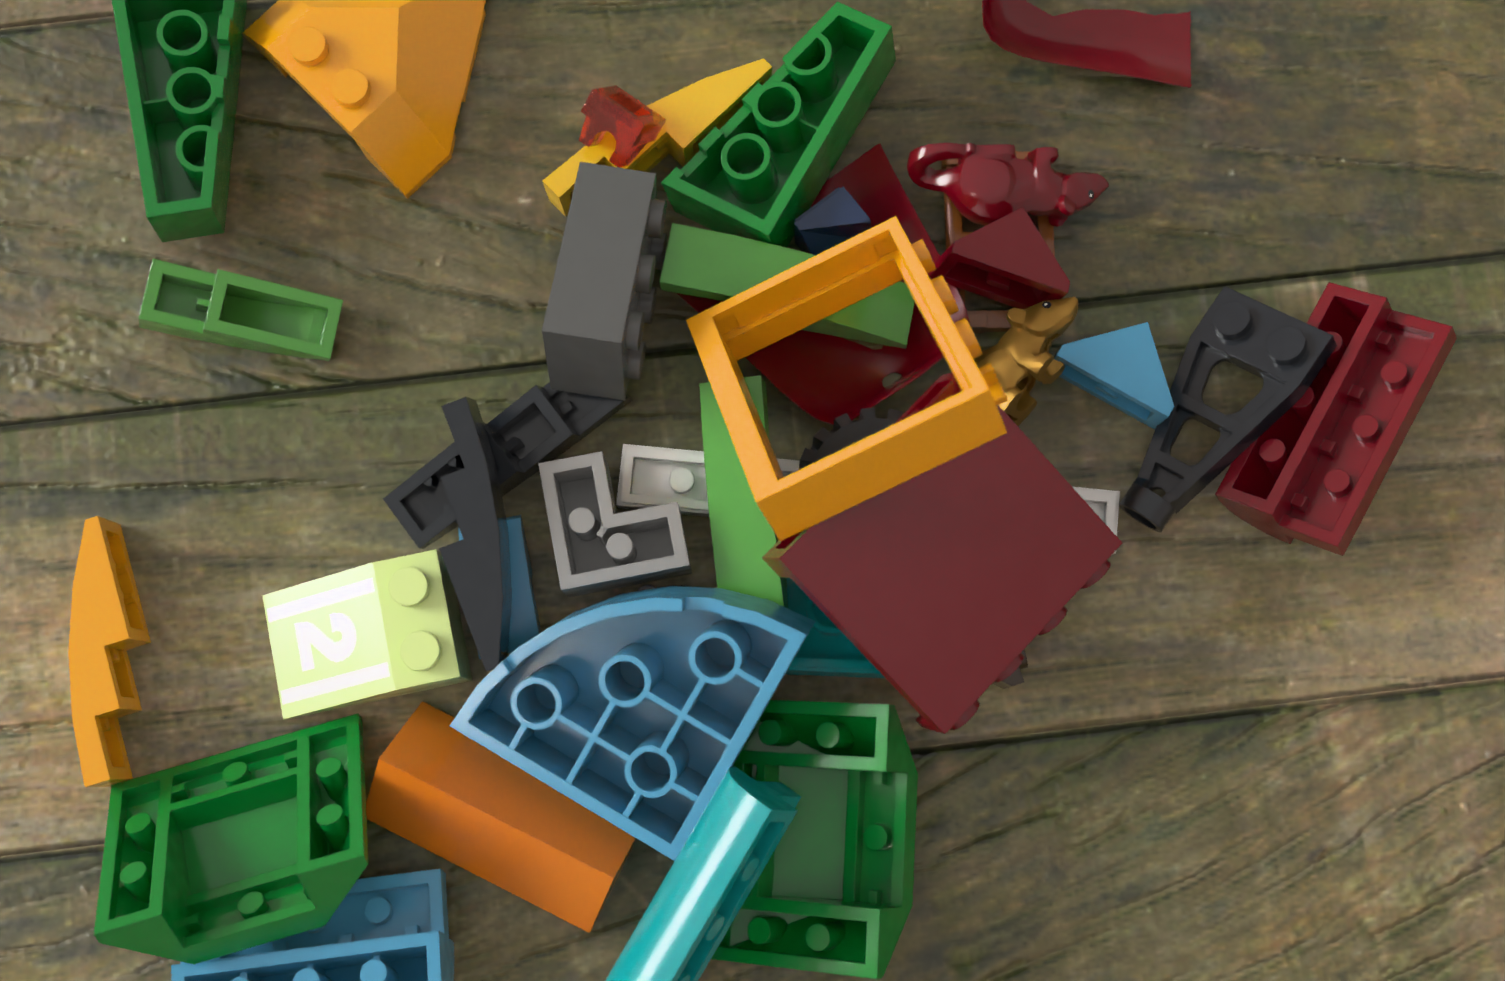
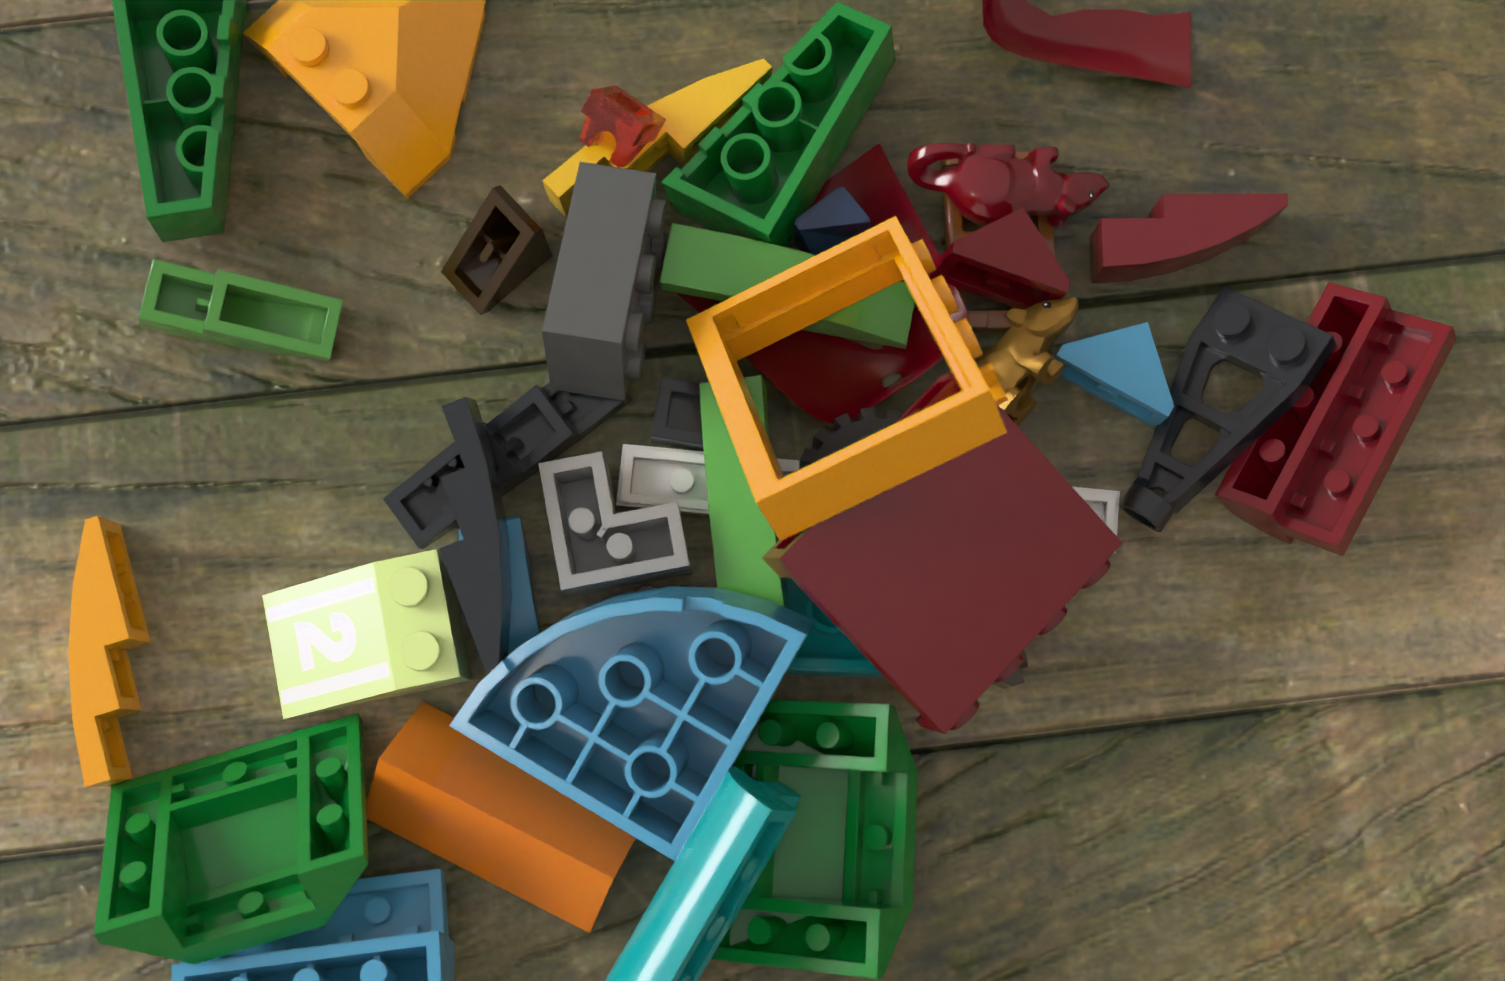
(496, 252): none -> dark brown slope
(678, 415): none -> black plate
(1178, 234): none -> dark red slope

